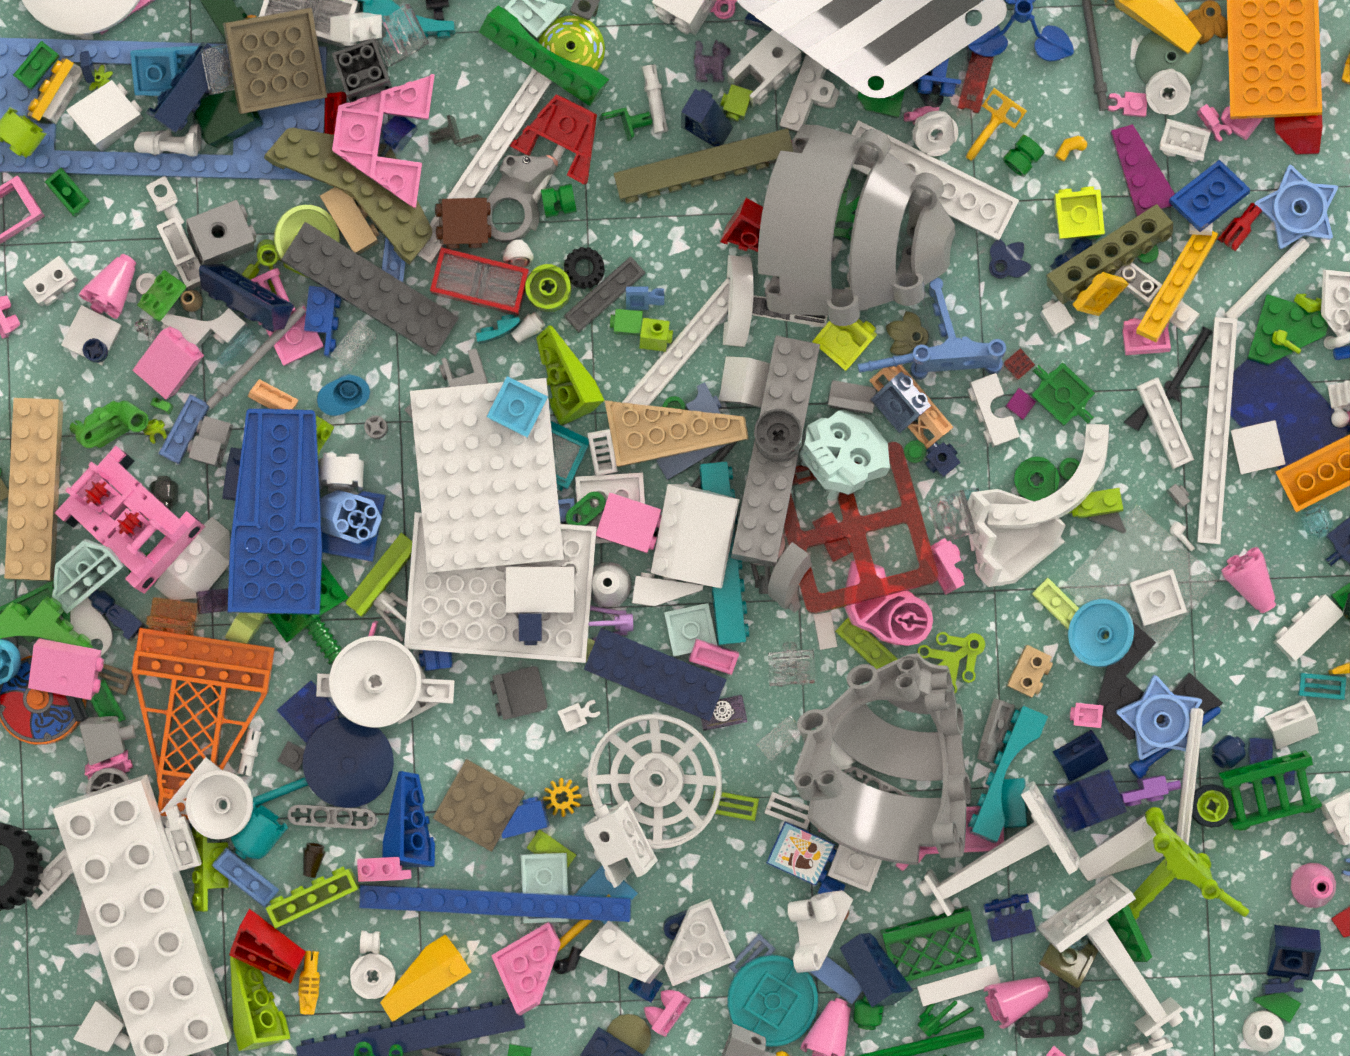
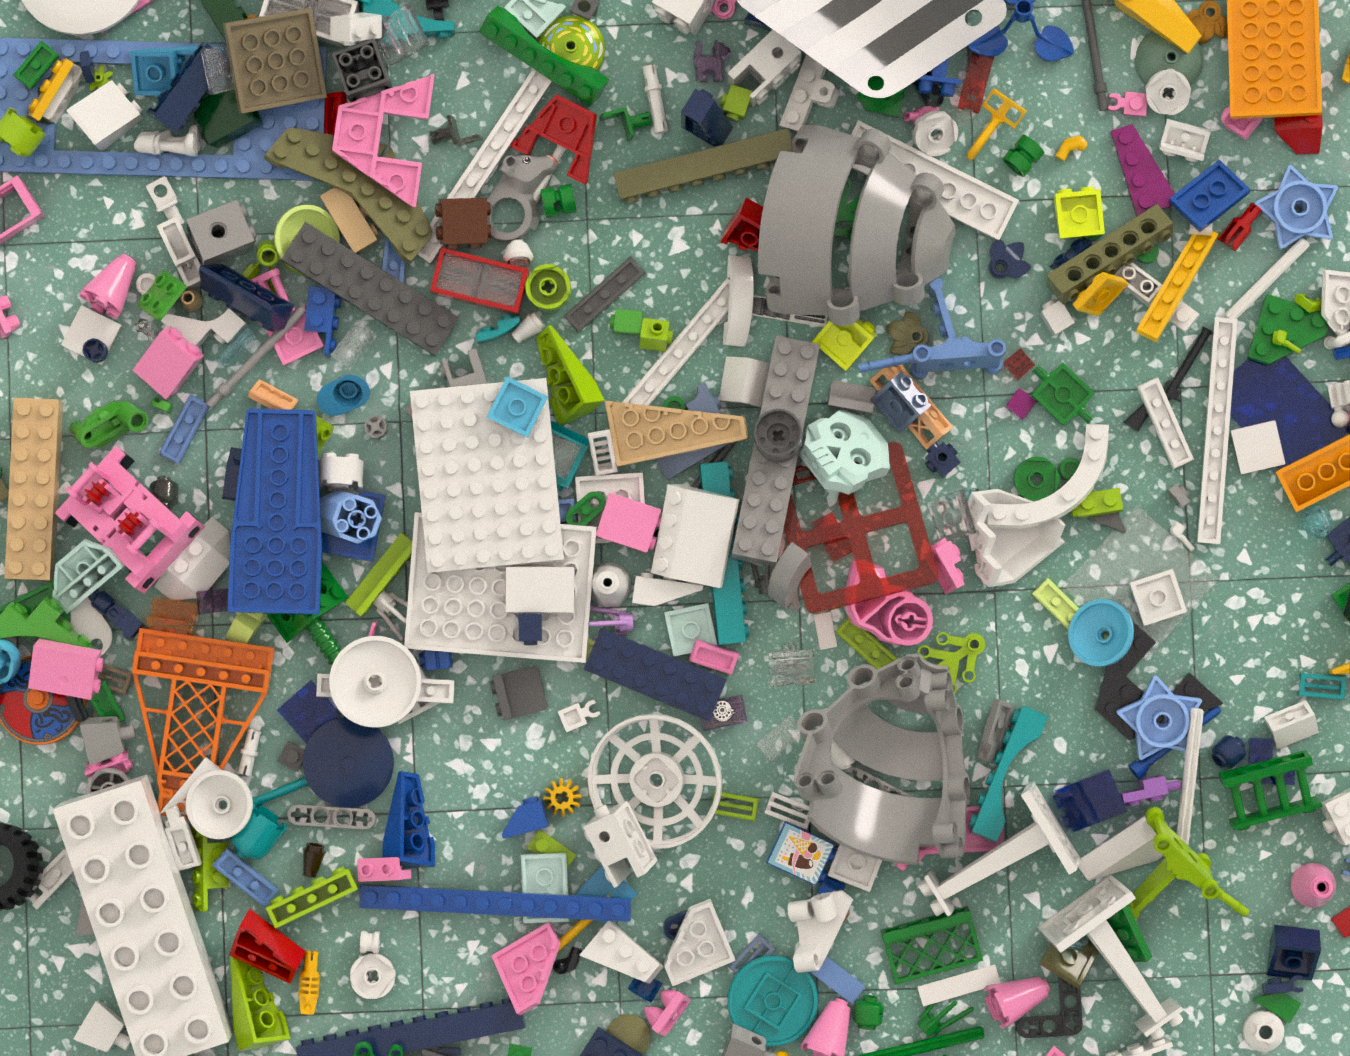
(51, 281): white brick -> none
(67, 192): green slope -> none
(155, 426): lime plate -> none
(211, 442): light grey brick -> none
(398, 132): clear blue slope -> none
(429, 974): yellow wedge -> none
(479, 805): dark tan plate -> none
(584, 281): black tyre -> none
(639, 298): medium blue plate -> none
(835, 248): white tile -> none
(875, 971): dark blue wedge -> none
(915, 451): green plate -> none
(997, 429): white arch -> none
(1011, 924): clear blue plate -> none
(1013, 804): teal slope -> none
(1029, 671): tan brick -> none
(1081, 755): dark blue panel -> none
(1087, 715): bright pink bracket -> none
(1137, 344): bright pink bracket -> none
(1210, 119): bright pink plate -> none
(1223, 806): wheel -> none
(1251, 579): bright pink cone -> none
(1307, 627): white brick -> none

